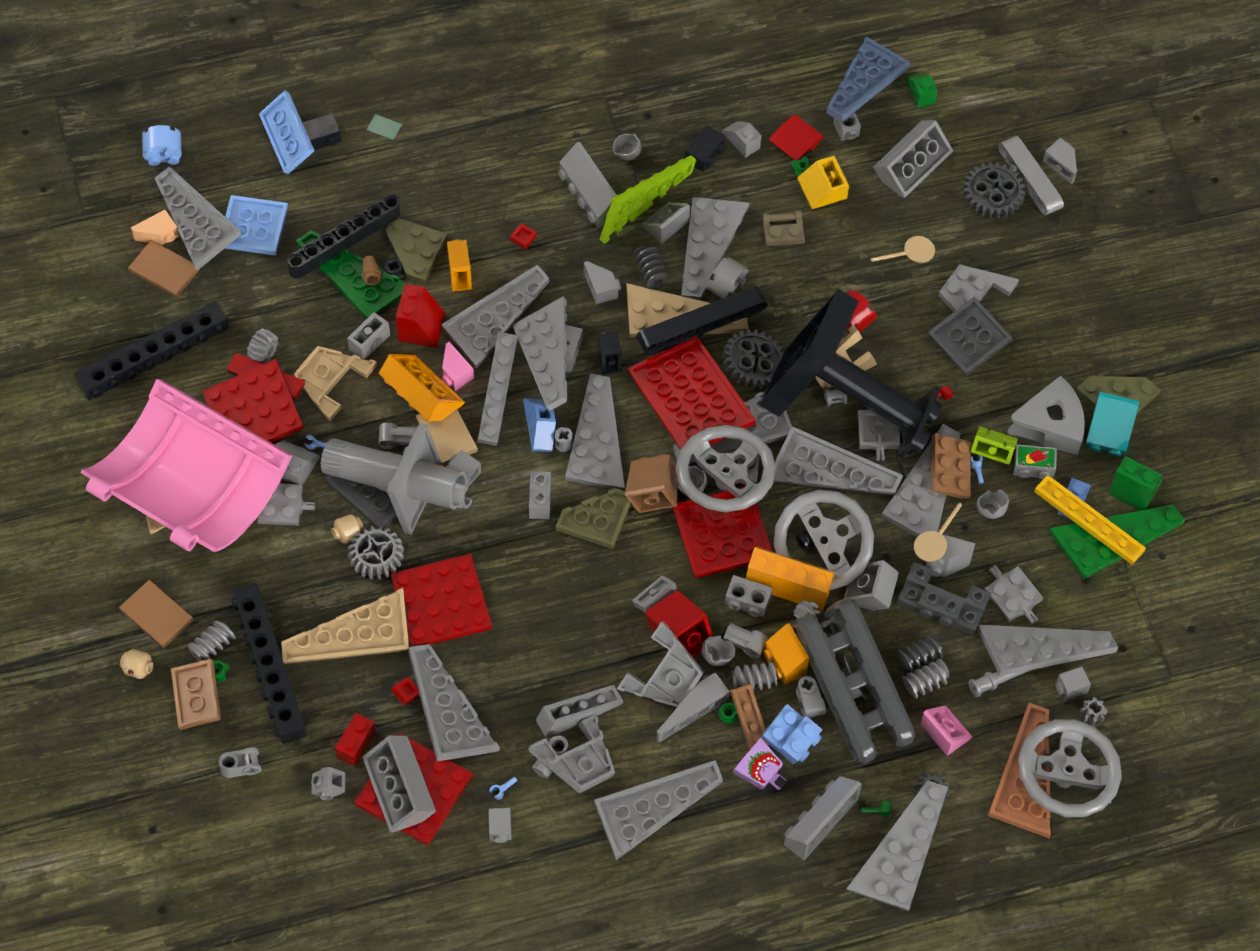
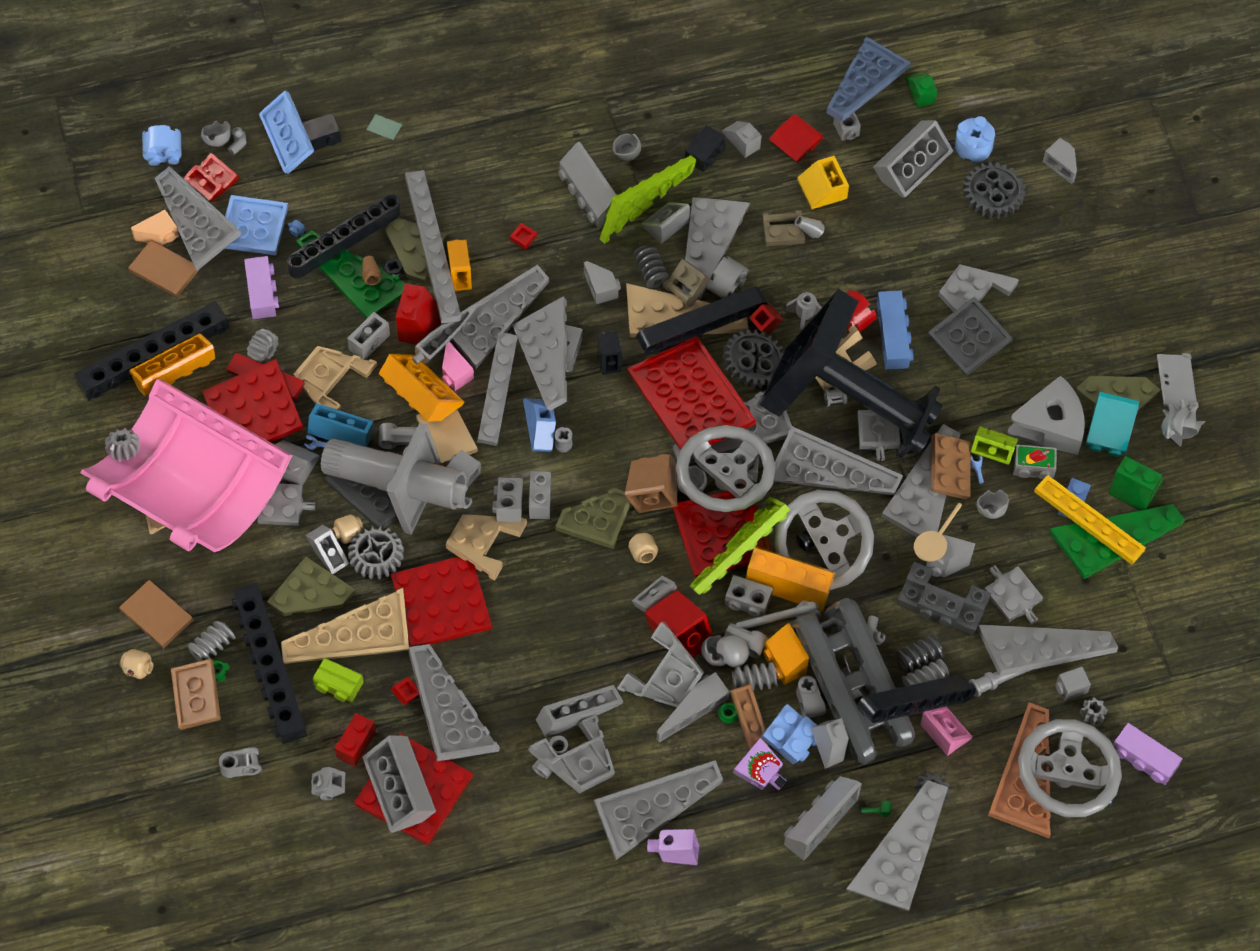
(122, 444): none -> light grey gear
(173, 363): none -> light orange slope
(211, 177): none -> slope
(216, 134): none -> light grey hair
(239, 140): none -> light grey arm
(261, 287): none -> lavender brick
(296, 228): none -> medium blue plate
(310, 590): none -> olive plate
(327, 548): none -> light grey slope
(336, 424): none -> dark azure brick
(337, 680): none -> lime brick
(432, 247): none -> light grey plate
(440, 337): none -> light grey piece
(474, 537): none -> tan wing
(500, 825): light grey brick -> none
(502, 788): light blue hand -> none
(509, 499): none -> light grey brick
(595, 449): light grey wing -> none
(643, 548): none -> tan head
(676, 846): none -> lavender torso
(689, 277): none -> dark tan plate
(733, 650): none -> light grey hair
(744, 540): none -> lime wing
(766, 318): none -> red brick
(778, 616): none -> light grey piece
(797, 165): green plate -> none
(805, 307): none -> light grey brick
(812, 227): none -> light grey cone
(831, 741): none -> light grey slope
(872, 625): none -> light grey arm
(874, 586): light grey slope -> none
(893, 330): none -> medium blue brick
(916, 249): tan piece -> none
(916, 698): none -> black beam
(945, 392): red hand -> none
(974, 139): none -> light blue brick
(1034, 179): light grey beam -> none
(1146, 754): none -> lavender brick
(1179, 379): none -> light grey door
(1180, 422): none -> light grey hair

